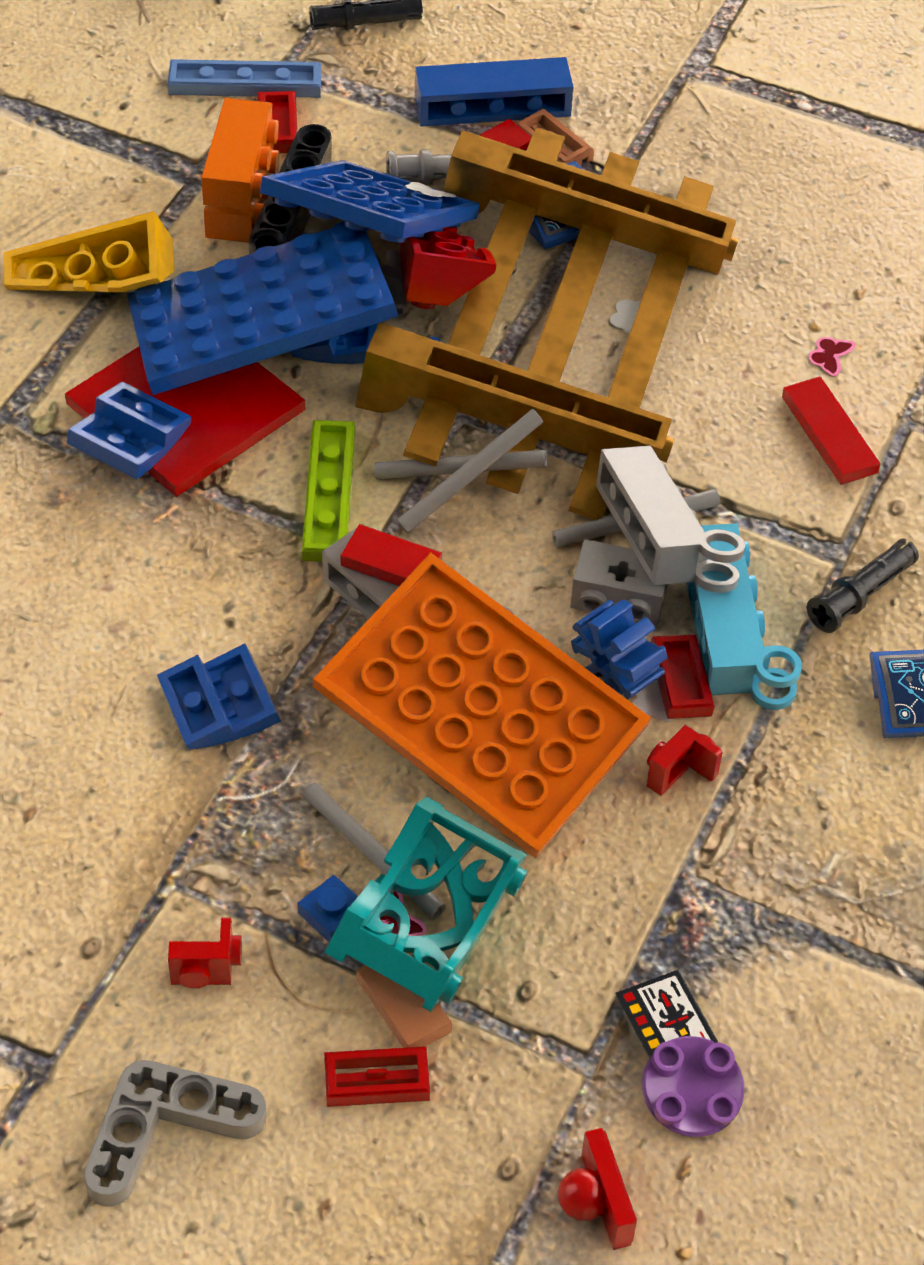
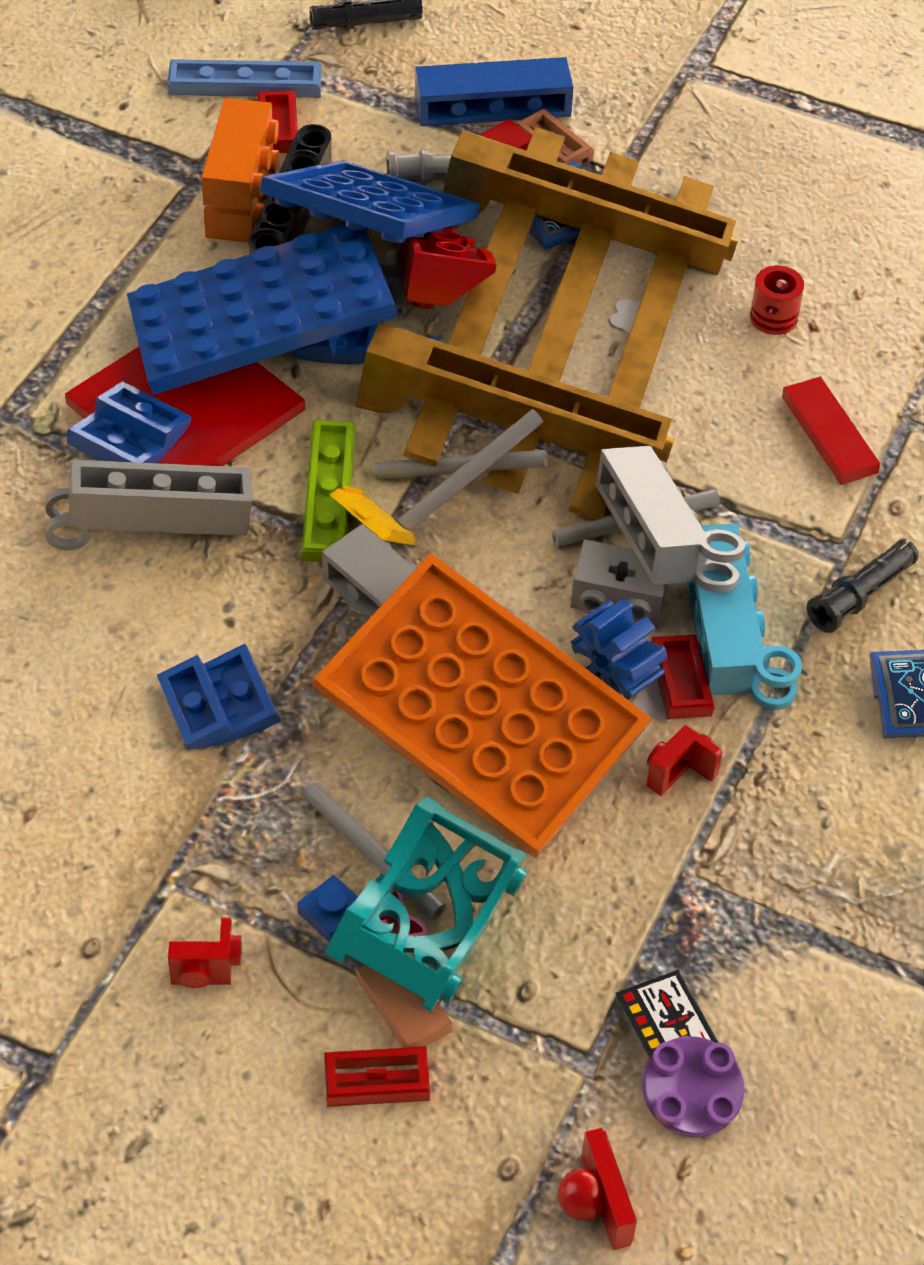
(97, 259): yellow wedge -> none
(150, 1107): light grey beam -> none
(151, 500): none -> light grey hinge
(372, 515): none -> yellow piece
(383, 555): red tile -> none
(427, 191): white sticker -> none
(776, 303): none -> red piece
(829, 352): dark red sticker -> none

